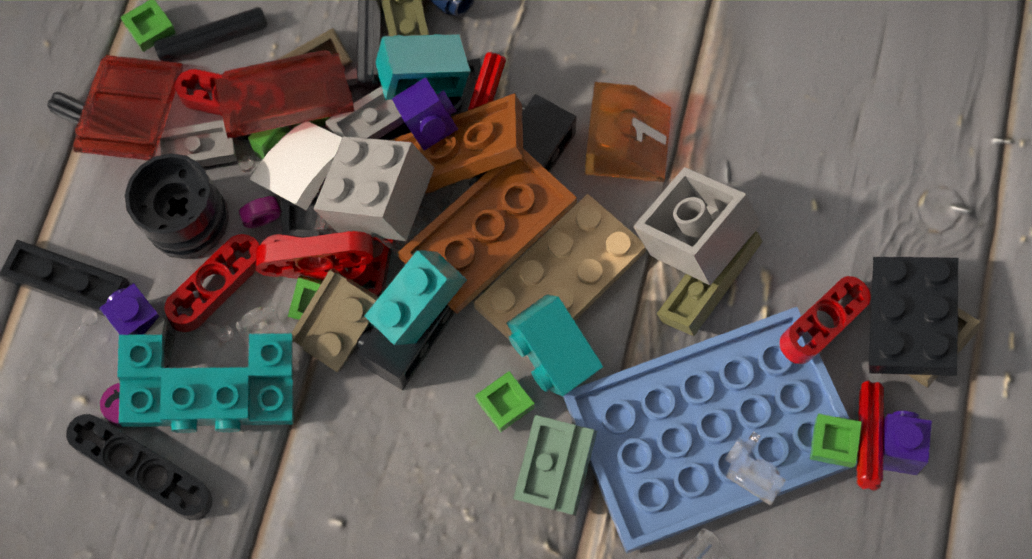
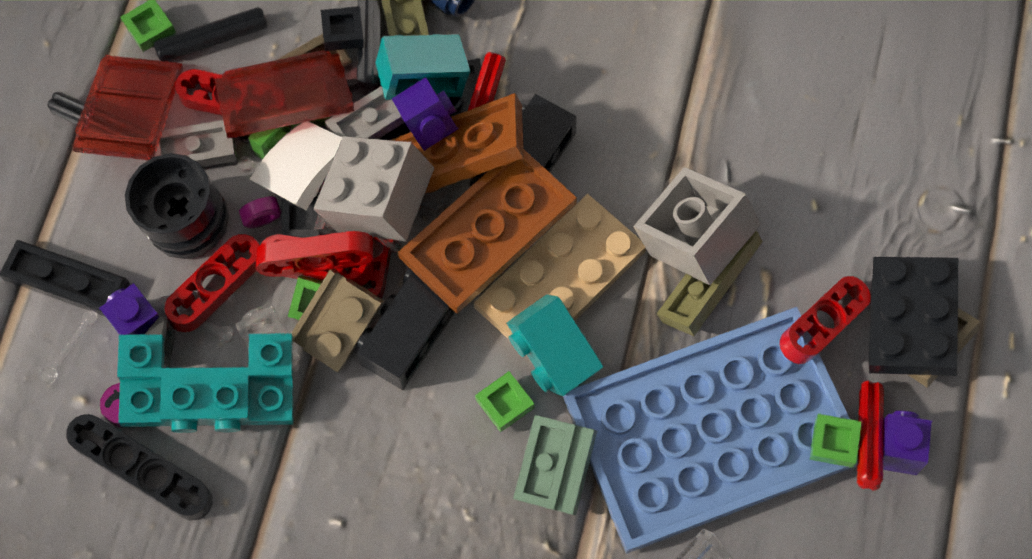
(342, 28): none -> black plate
(415, 297): teal brick -> none
(627, 133): clear orange slope -> none
(754, 476): clear bracket -> none

